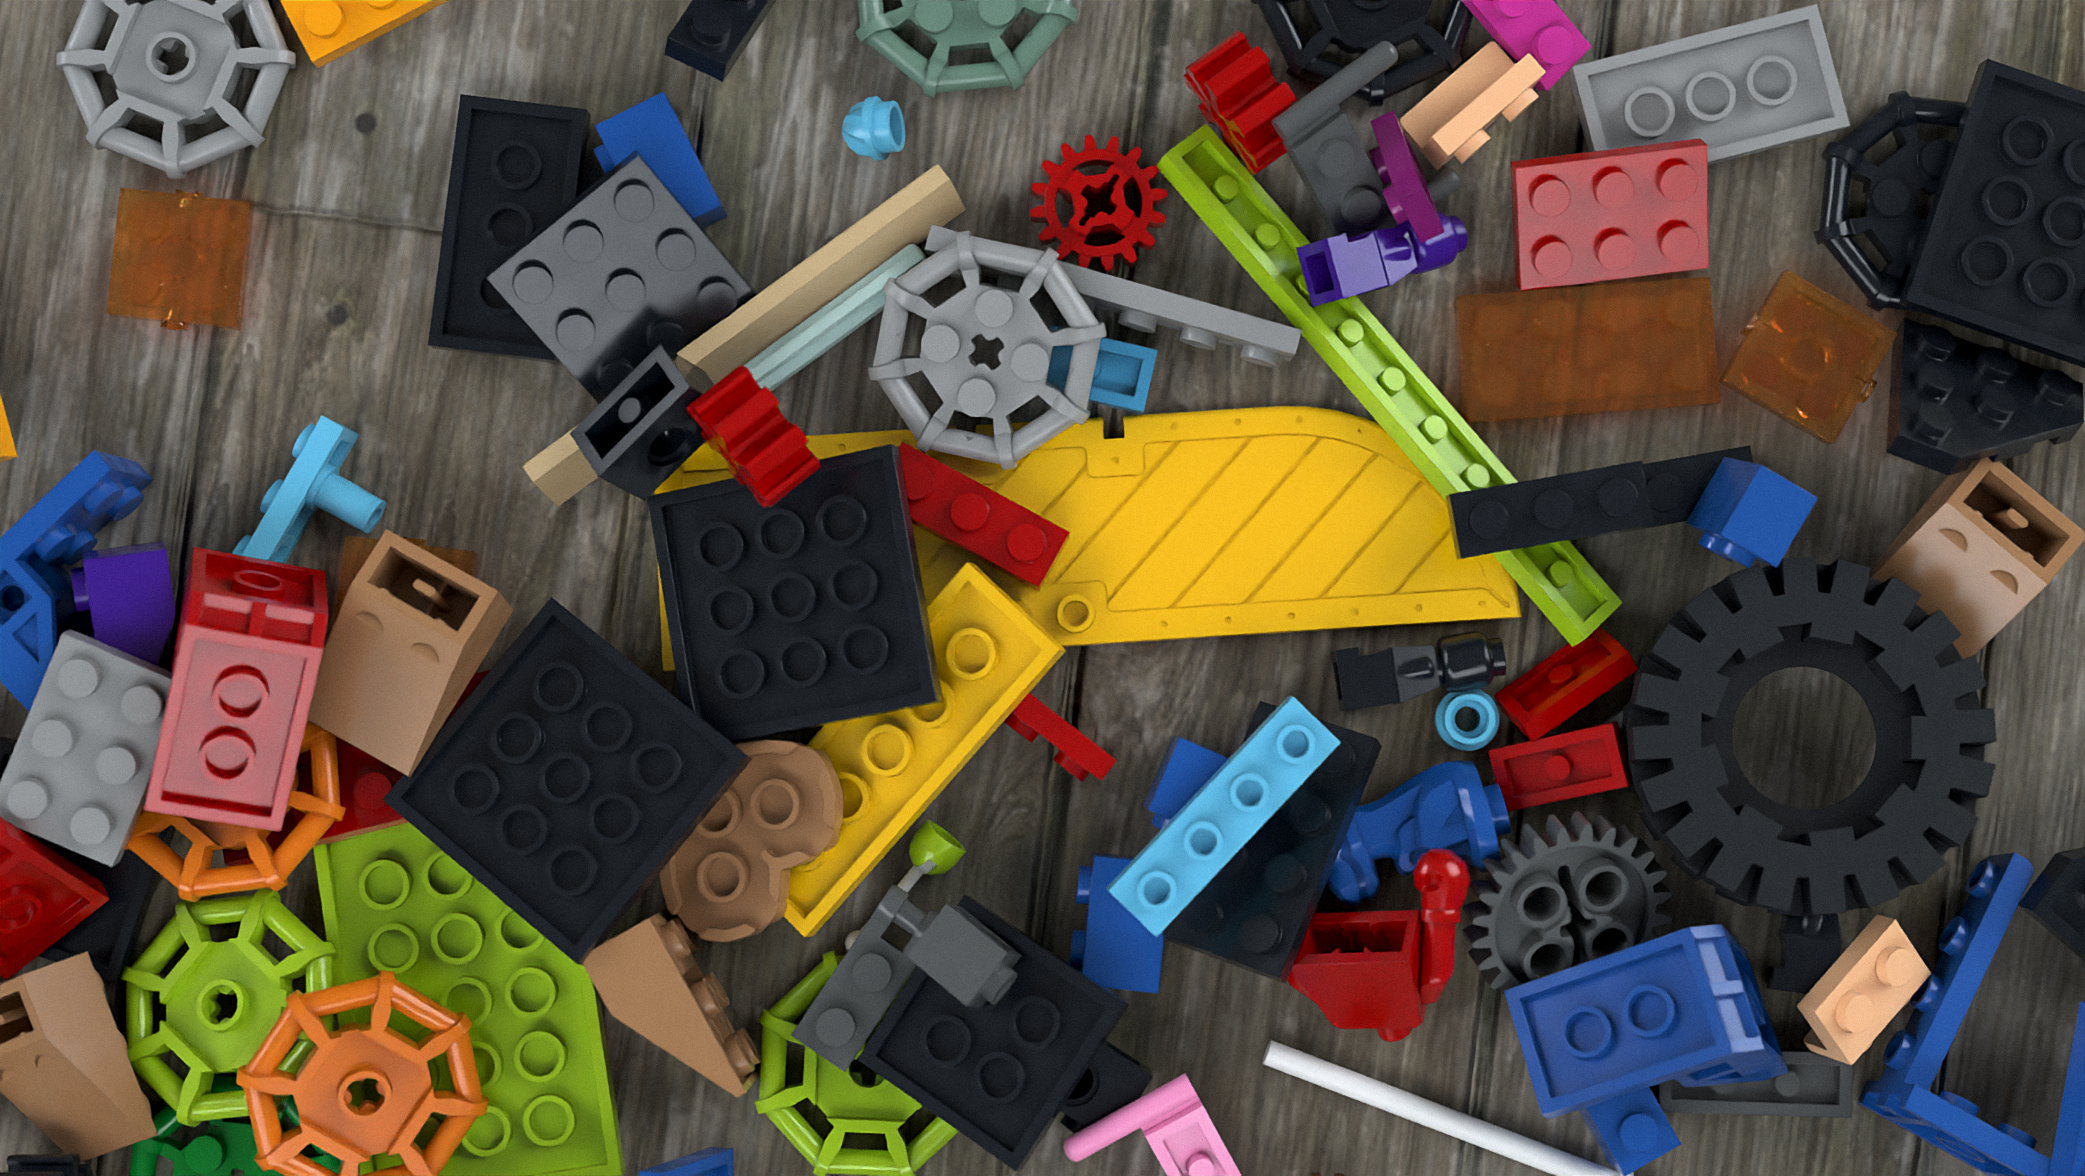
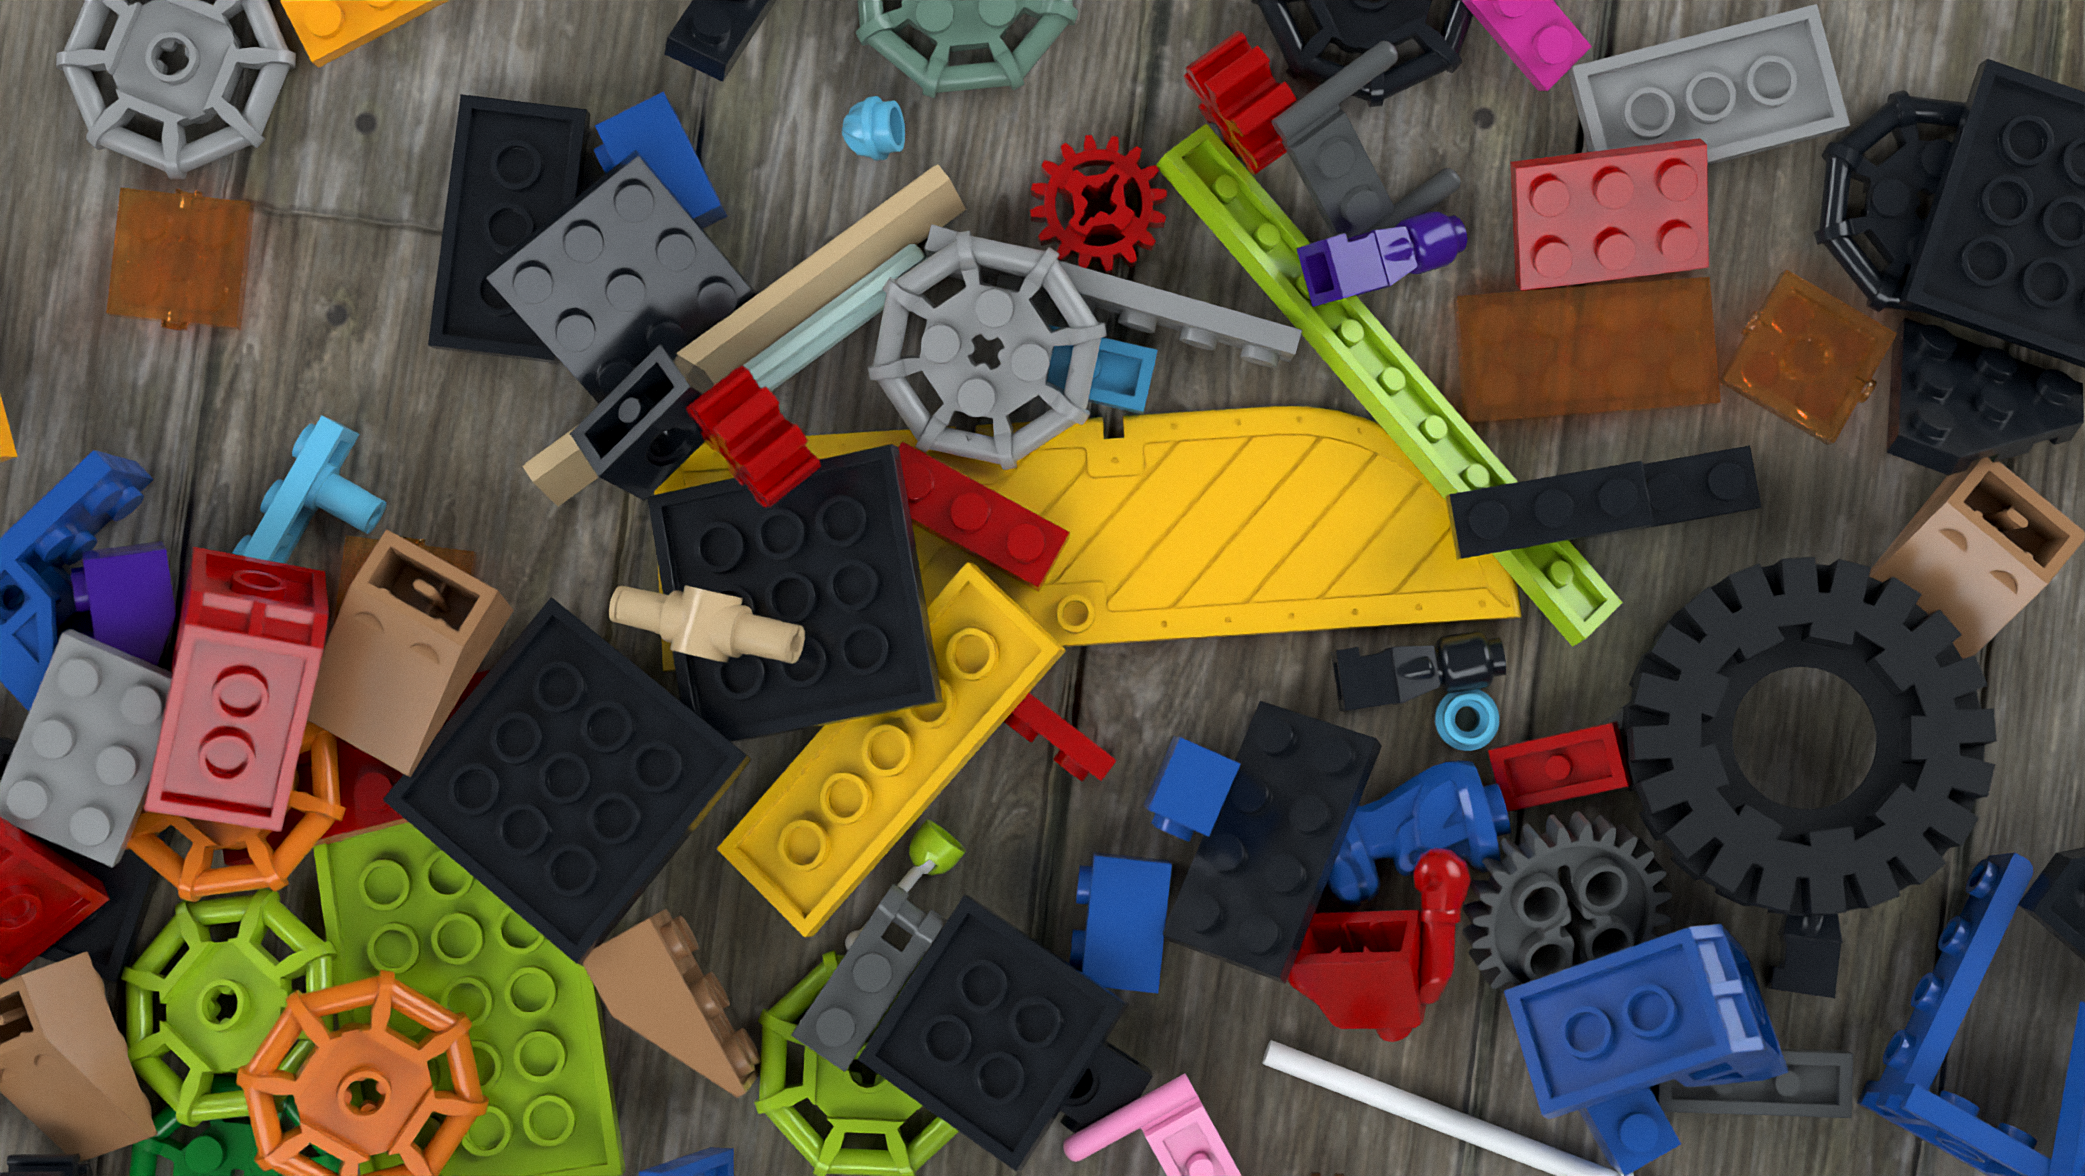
(707, 624): none -> tan pin
(738, 860): medium nougat plate -> none
(965, 957): dark grey brick -> none
(1223, 815): medium azure plate -> none
(1409, 193): magenta plate -> none
(1459, 110): light nougat bracket -> none
(1565, 683): red plate -> none
(1749, 513): blue brick -> none
(1862, 991): light nougat bracket -> none

